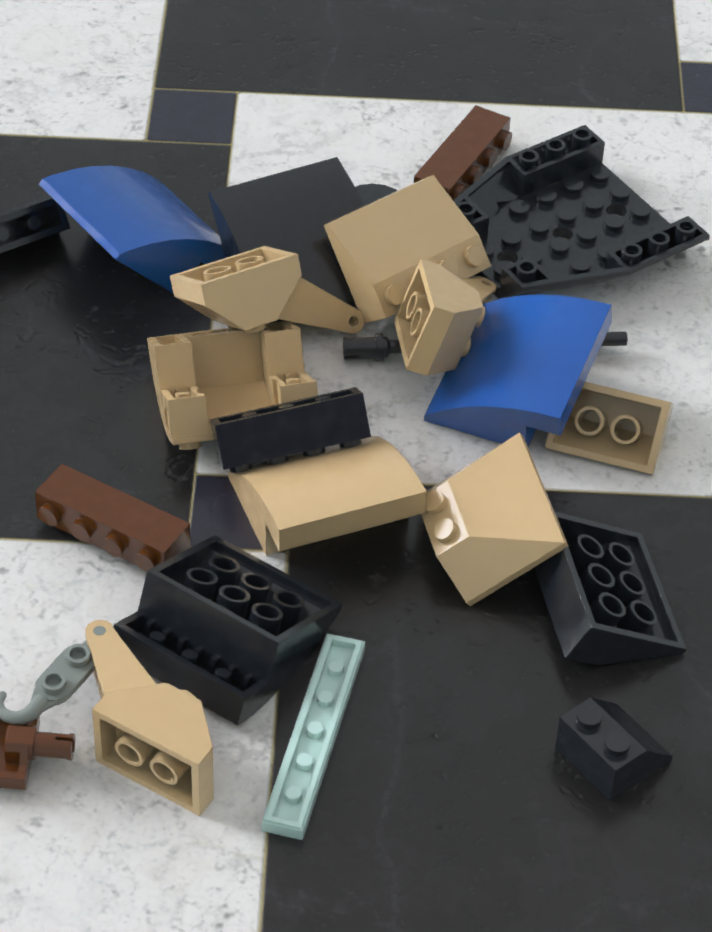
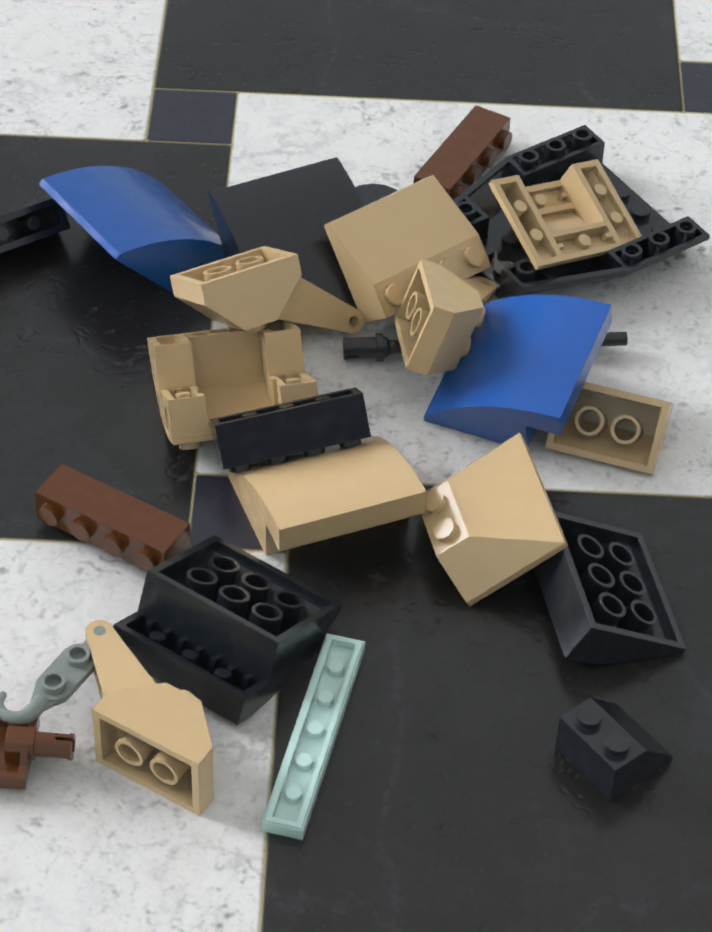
(567, 216): none -> tan slope

